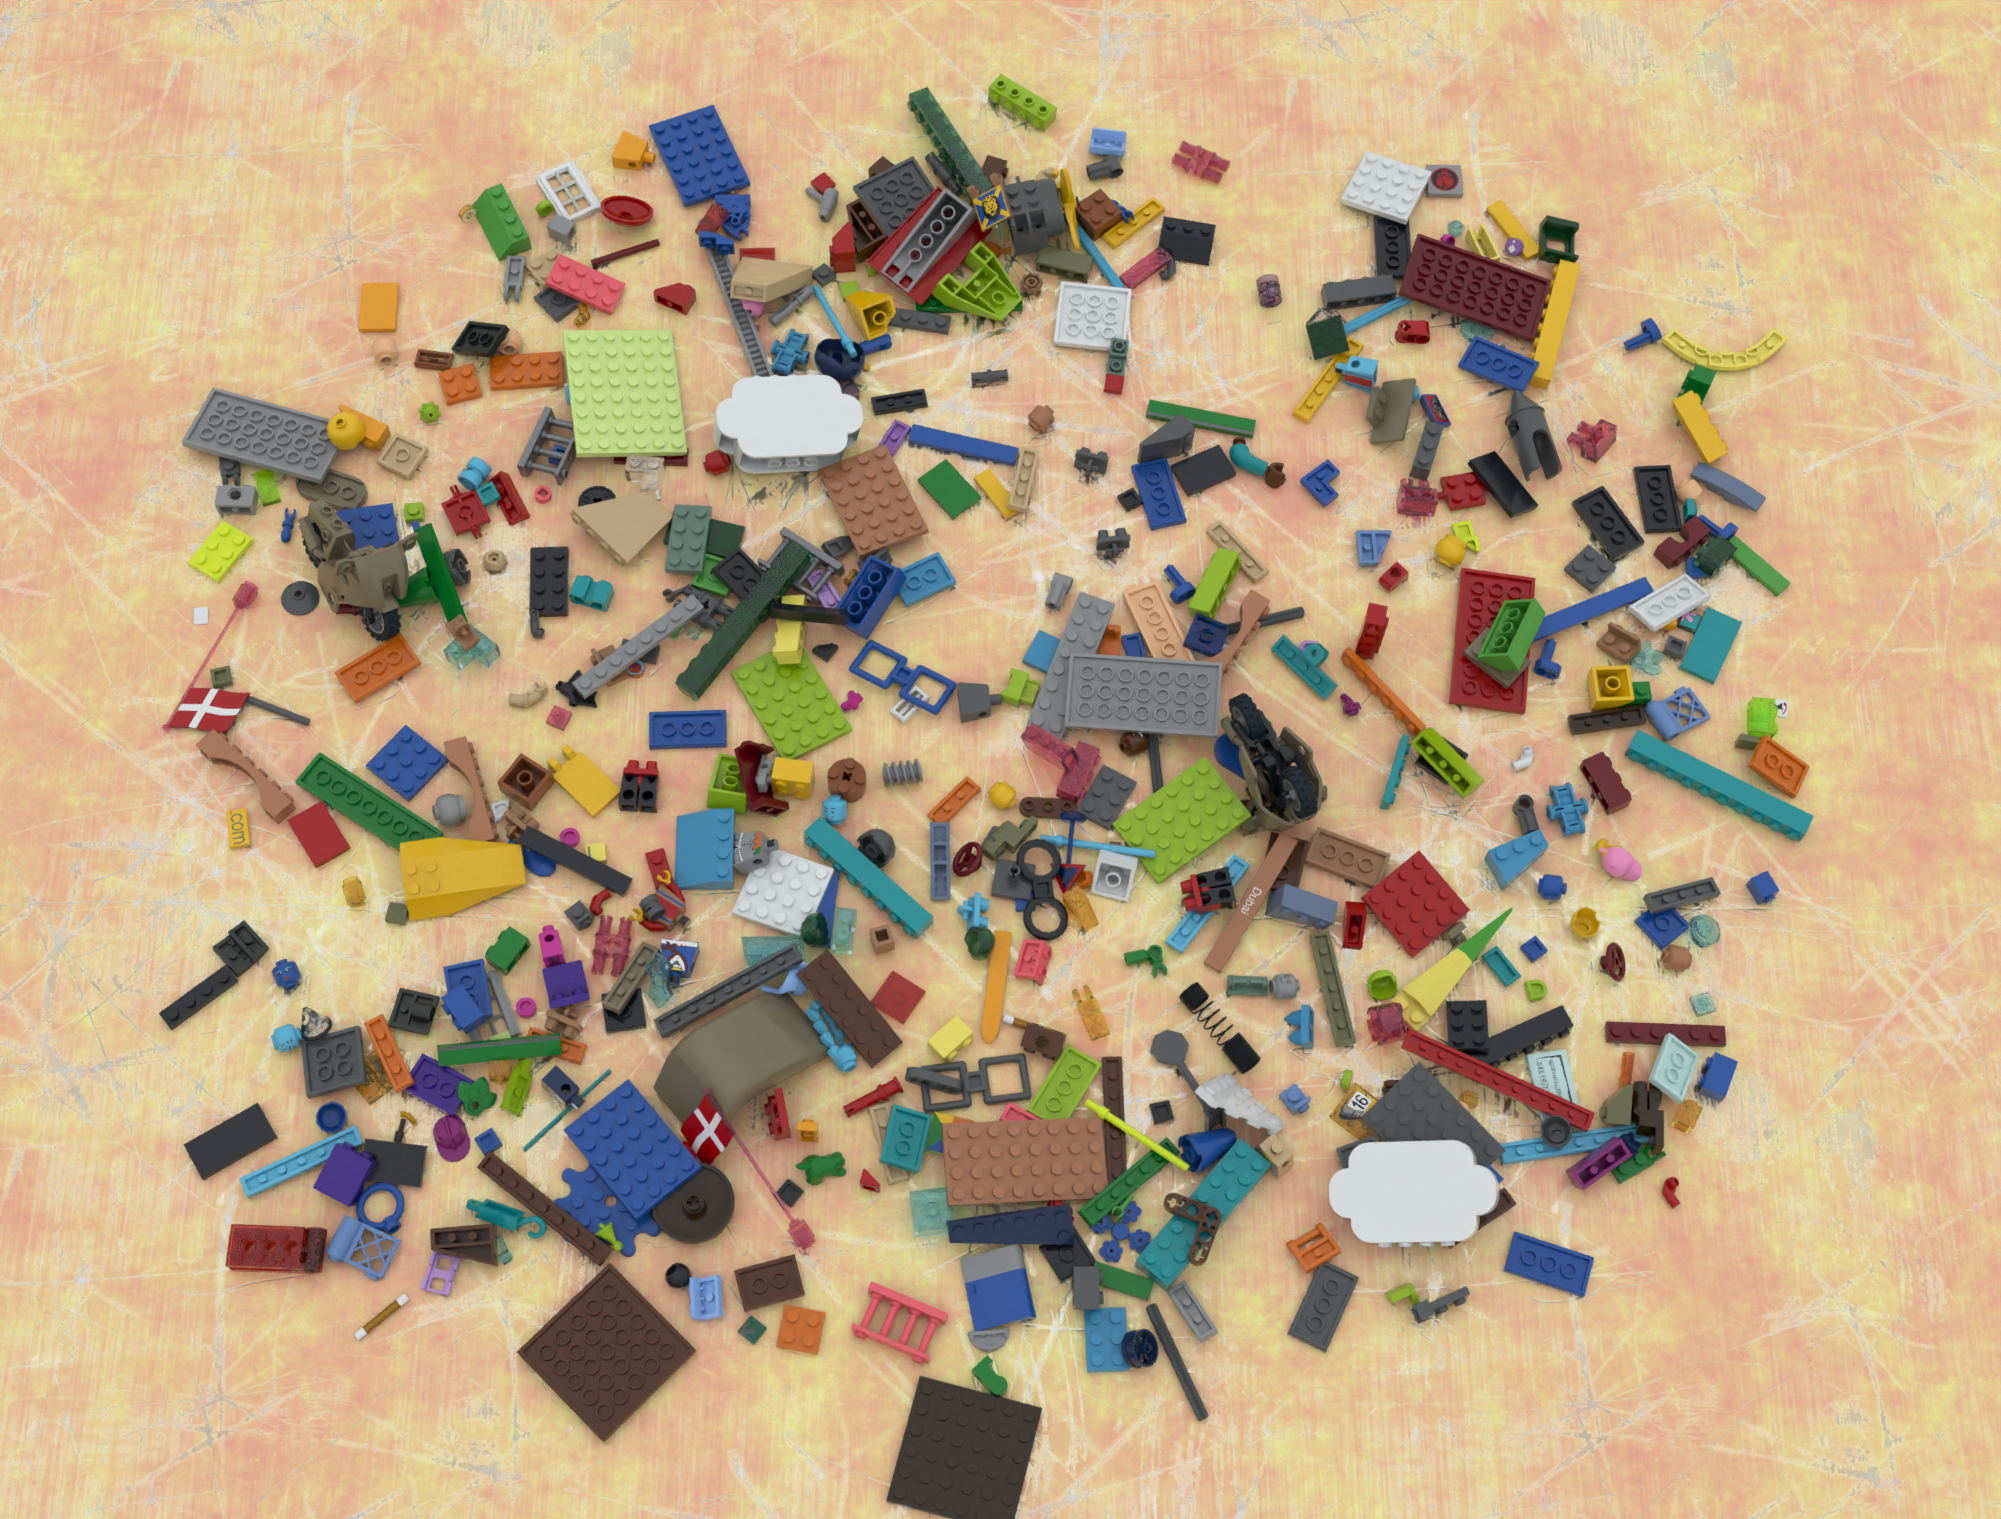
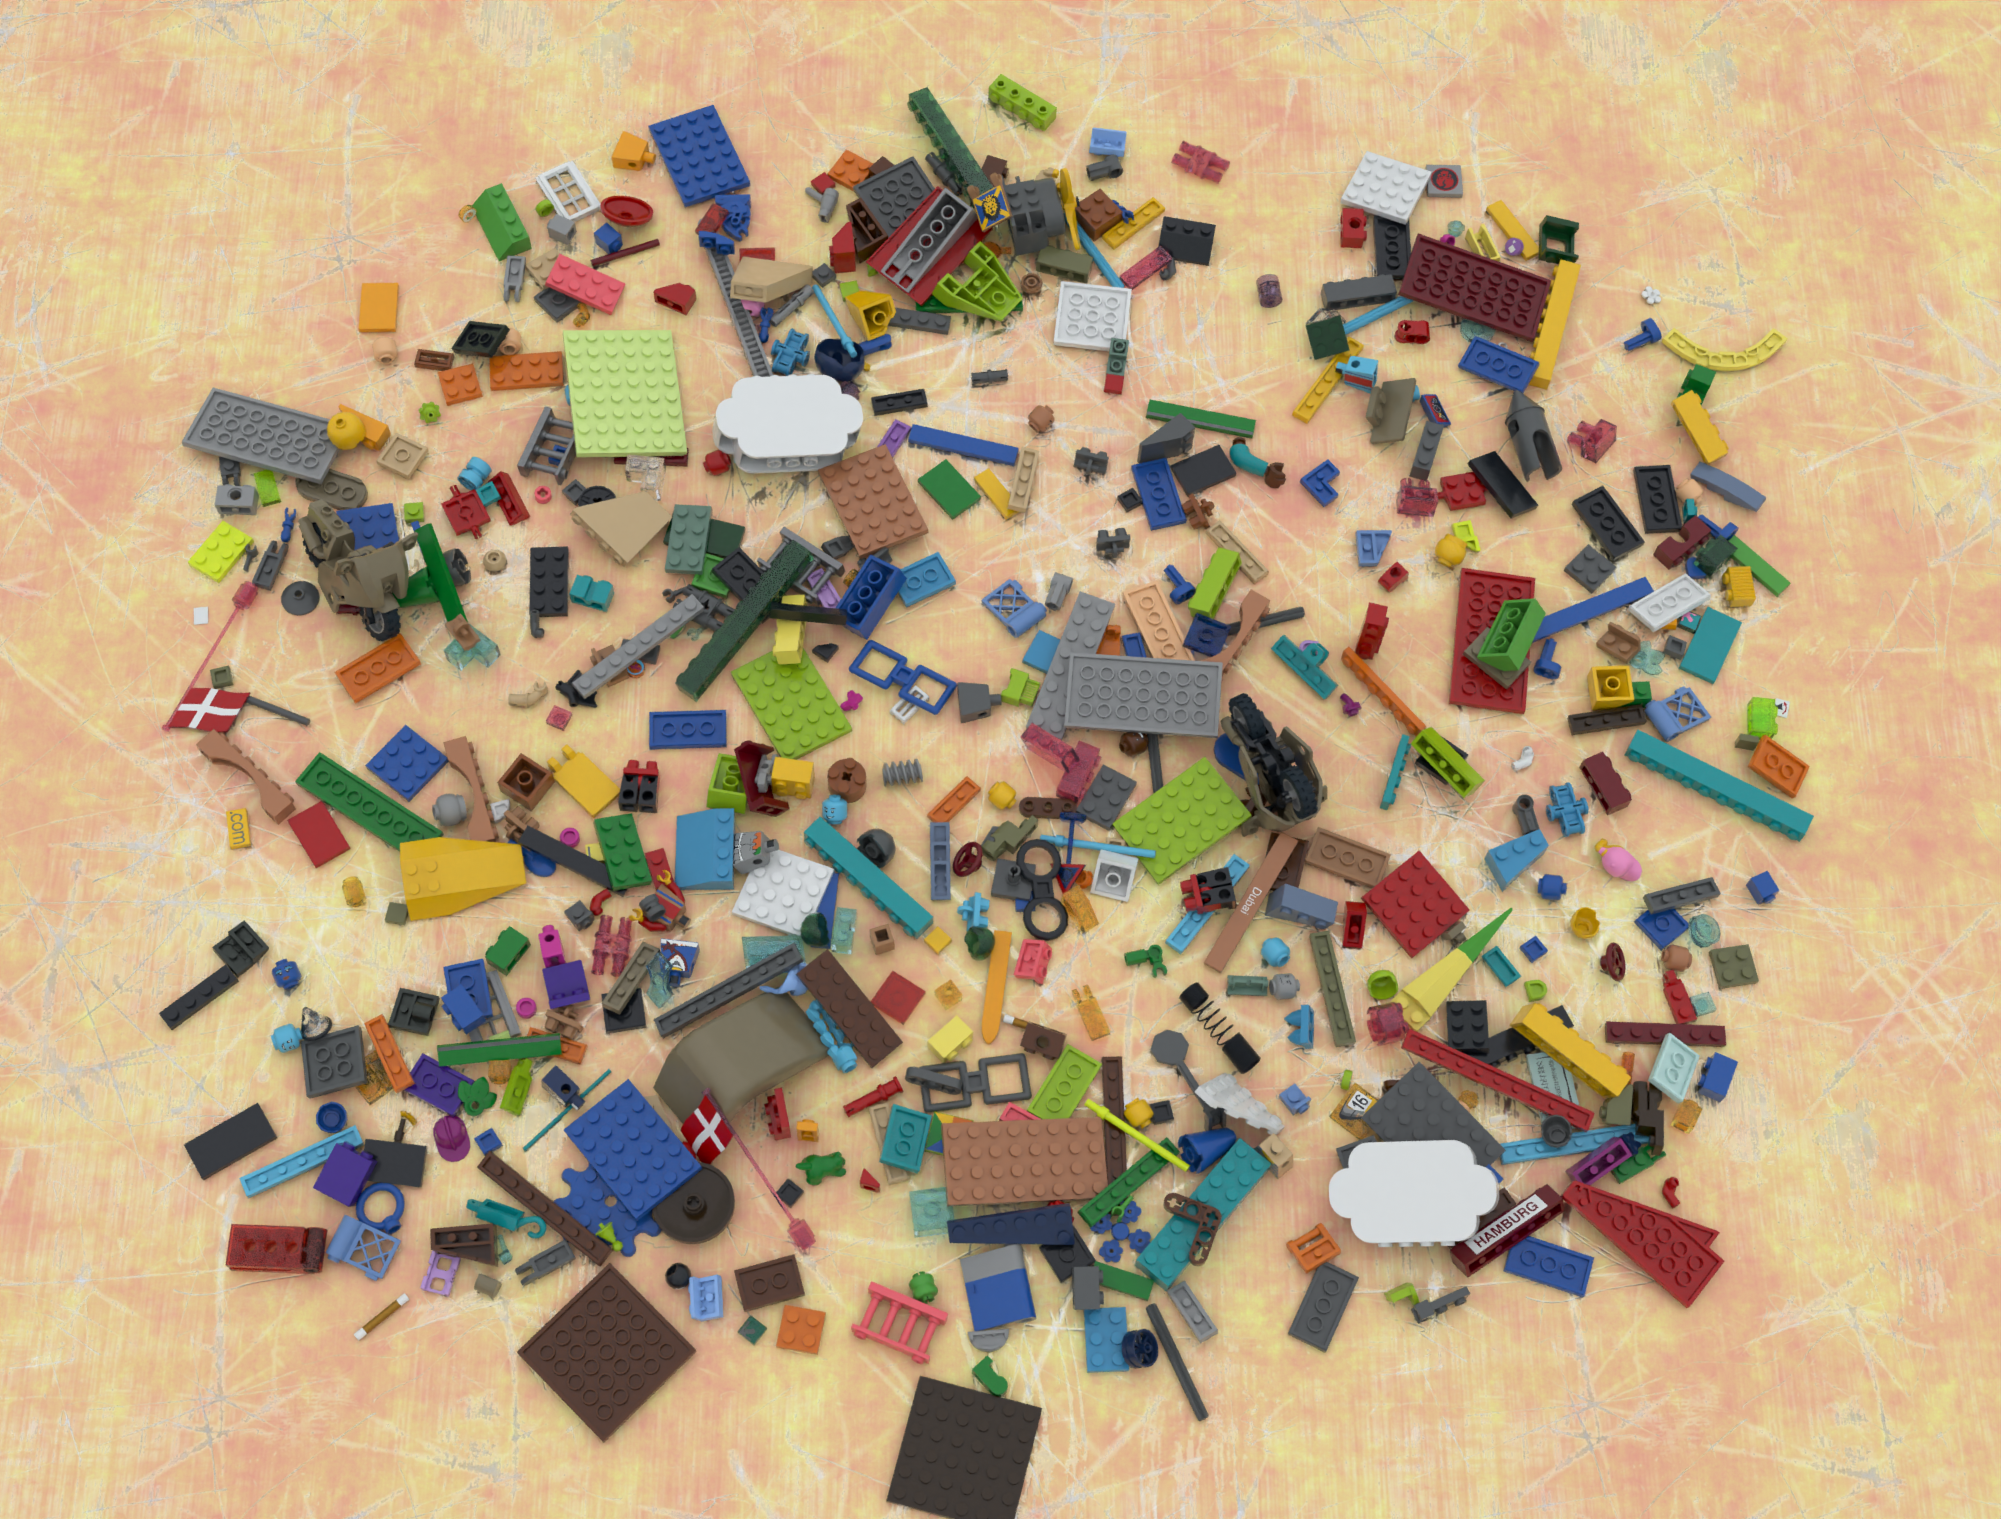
(250, 554): none -> dark grey hand
(270, 566): none -> dark grey hinge
(487, 1285): none -> dark tan brick
(546, 1262): none -> dark grey hinge
(573, 491): none -> dark grey plate
(608, 239): none -> blue brick
(622, 852): none -> green plate
(763, 336): none -> blue piece
(850, 170): none -> orange plate
(923, 1287): none -> bright green piece
(937, 940): none -> yellow tile
(948, 1001): none -> clear yellow plate
(1024, 617): none -> medium blue piece
(1138, 1113): none -> yellow head
(1200, 519): none -> dark orange hips
(1275, 952): none -> medium azure head
(1351, 219): none -> red brick
(1507, 1230): none -> dark red brick
(1570, 1050): none -> yellow brick
(1651, 295): none -> white plant
(1661, 1244): none -> red wing
(1678, 999): none -> red hinge
(1733, 966): none -> olive plate
(1739, 586): none -> yellow brick

